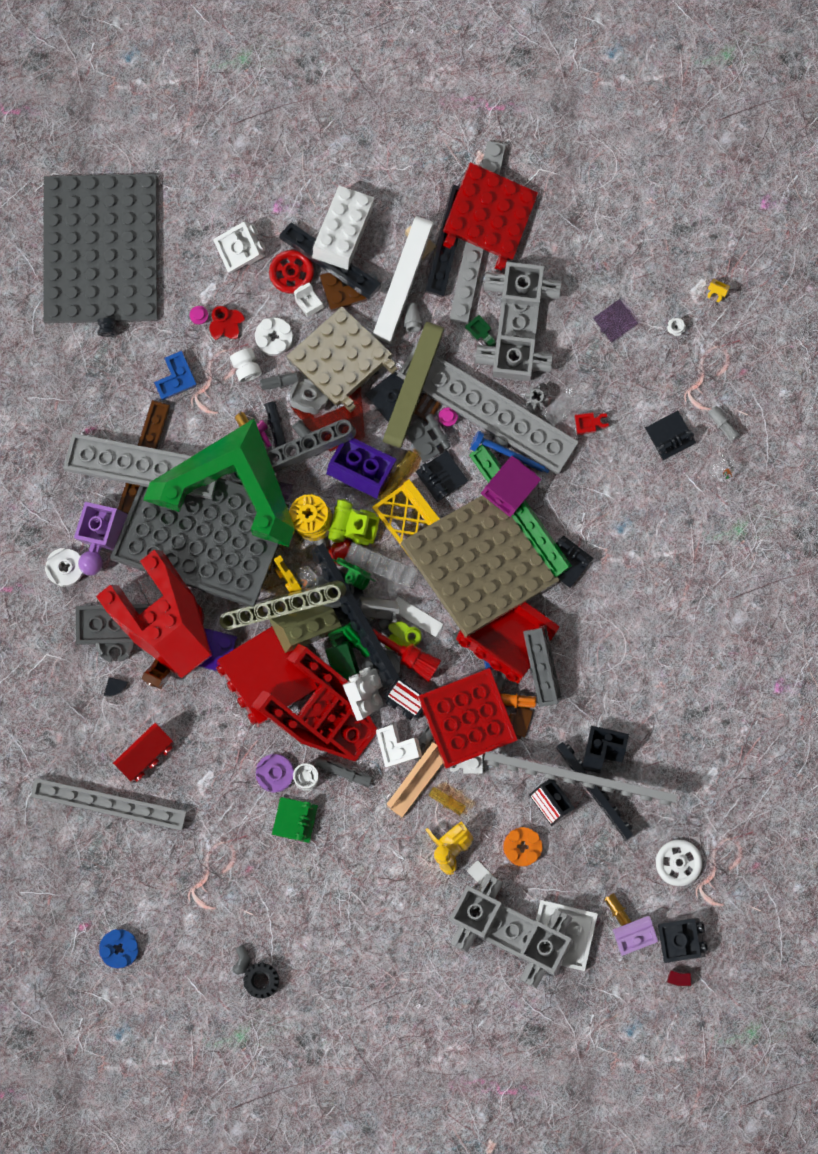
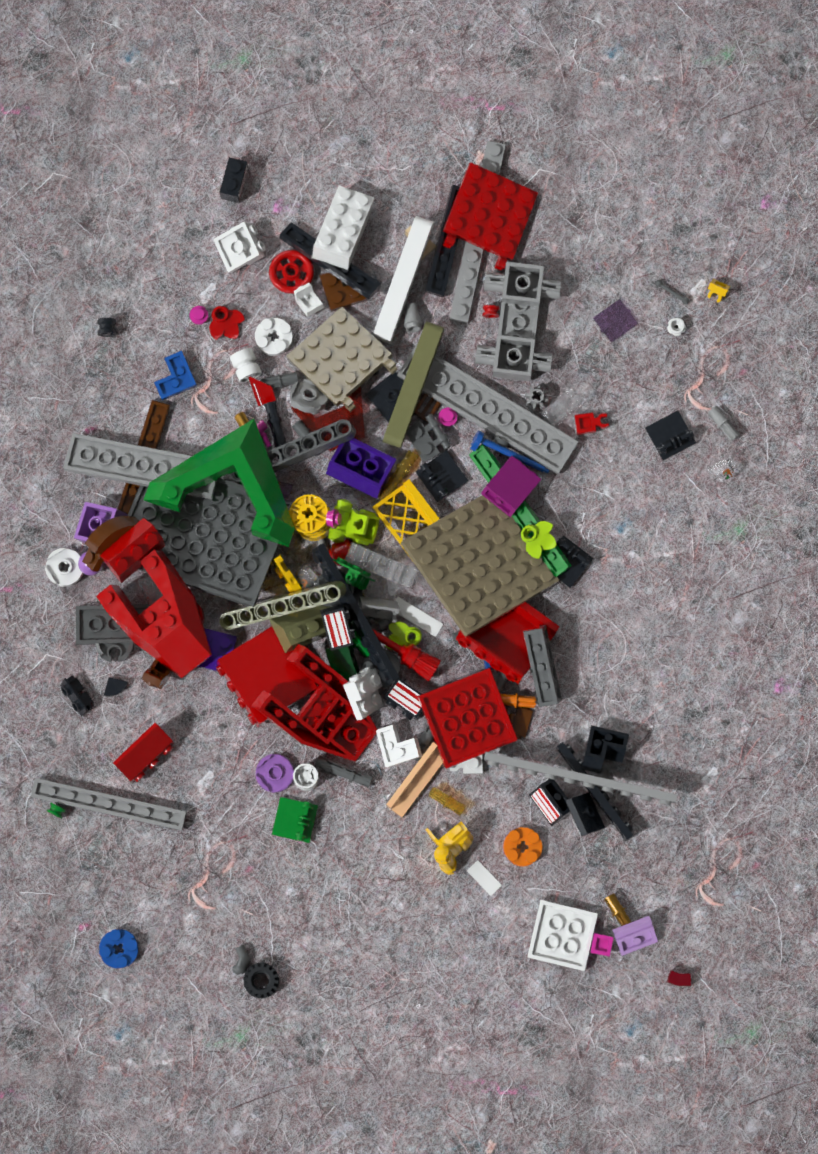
(56, 810): none -> green bush
(81, 703): none -> black hinge
(100, 248): dark grey plate -> none
(104, 537): none -> reddish brown arch
(125, 554): none -> red slope
(233, 180): none -> black brick
(262, 391): none -> red sticker
(333, 518): none -> dark pink plate
(337, 627): none -> brick
(480, 330): dark green plate -> none
(490, 311): none -> red bush
(511, 931): light grey piece -> none
(541, 540): none -> lime plate
(585, 814): none -> black plate
(601, 945): none -> dark pink tile
(682, 940): black plate -> none
(685, 300): none -> dark grey hinge
(685, 847): white plate -> none

